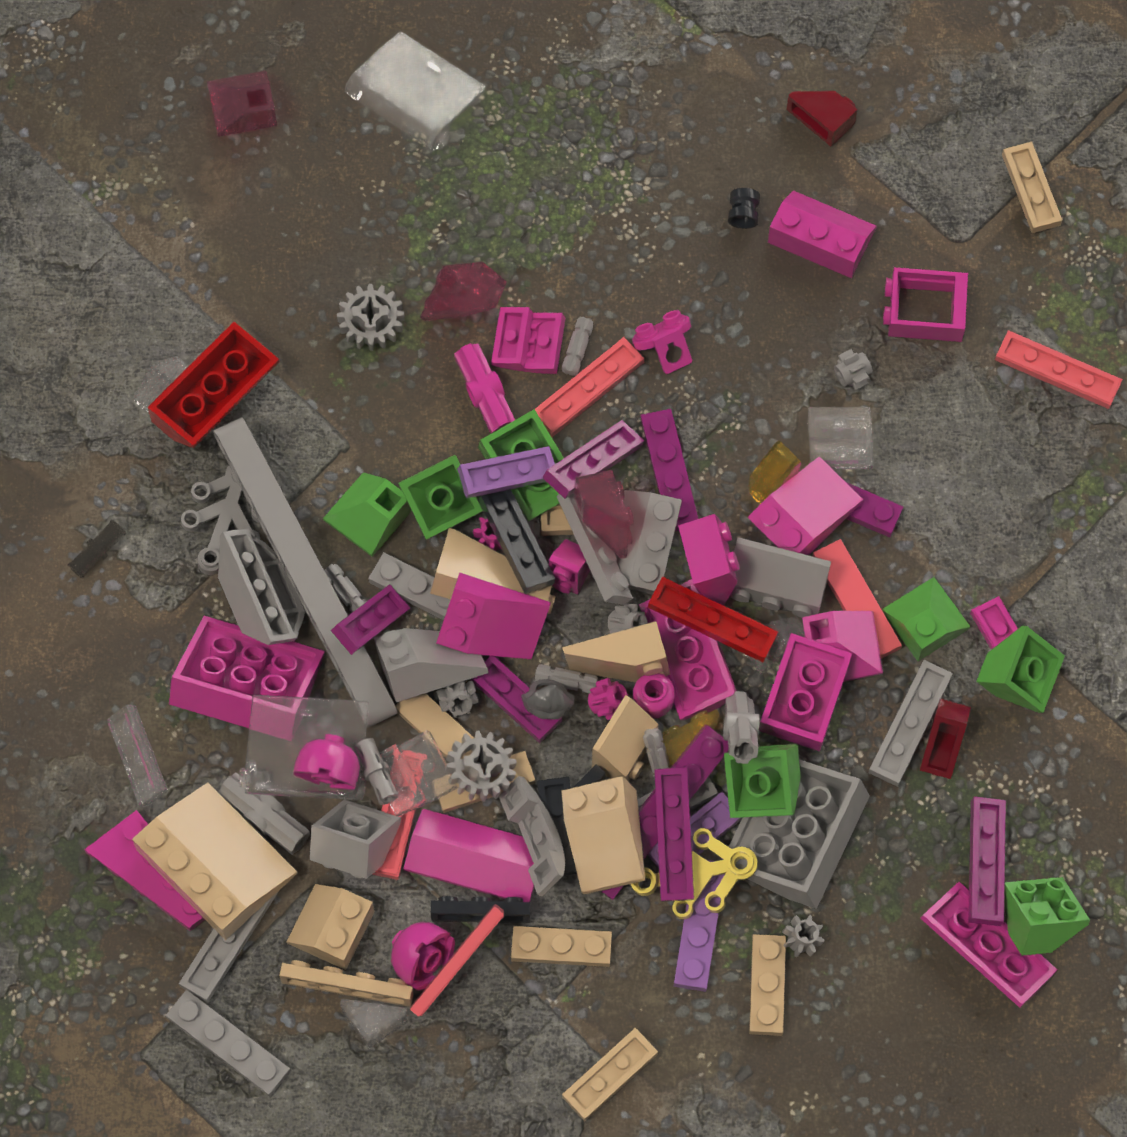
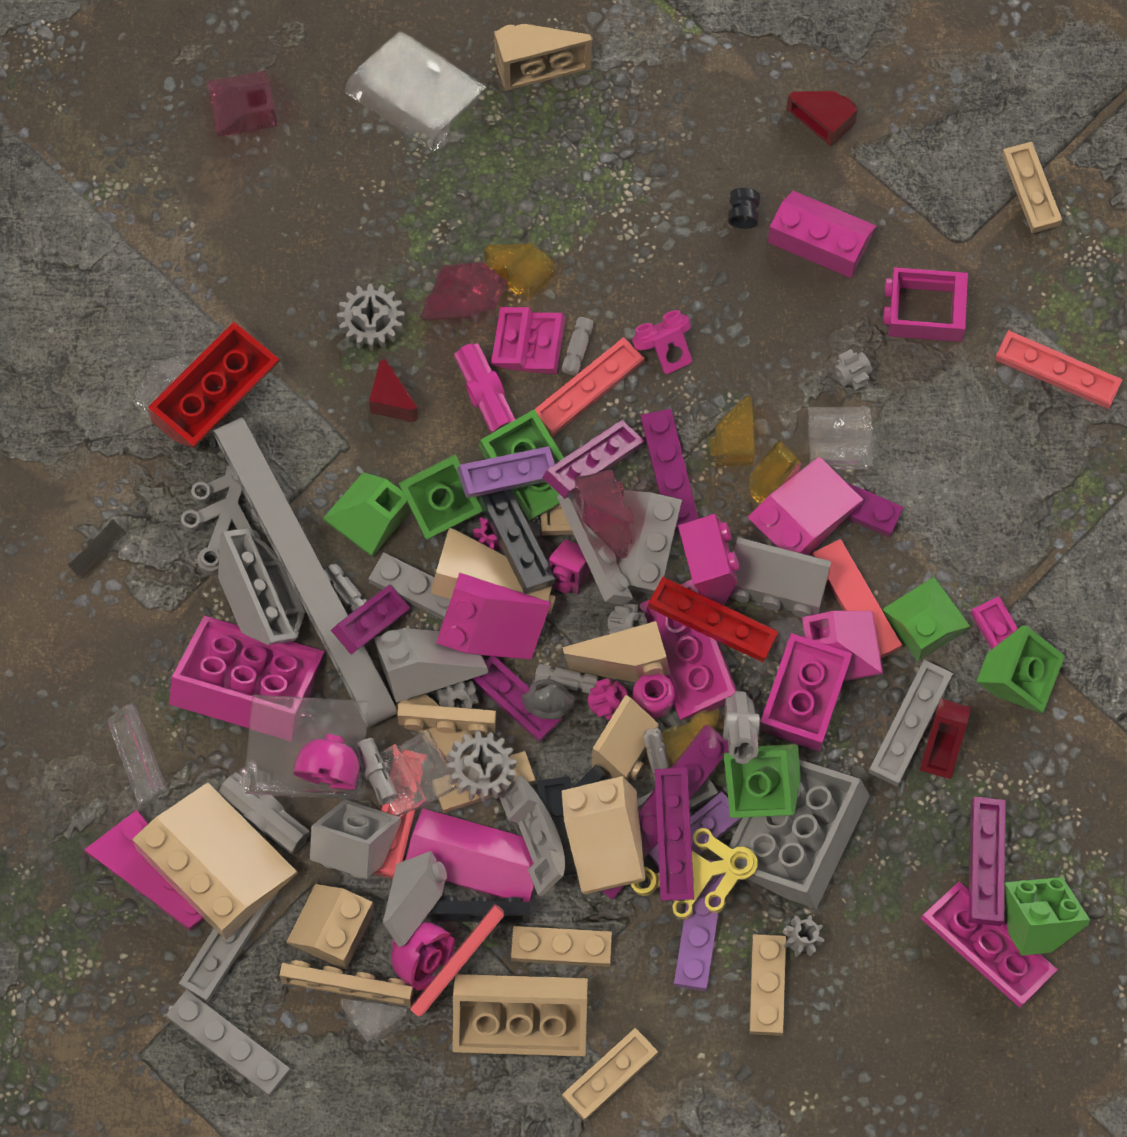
(390, 397): none -> dark red slope
(413, 894): none -> light grey slope
(446, 718): none -> tan plate
(519, 1015): none -> tan slope
(521, 266): none -> clear yellow slope
(538, 53): none -> tan slope
(735, 437): none -> clear yellow slope

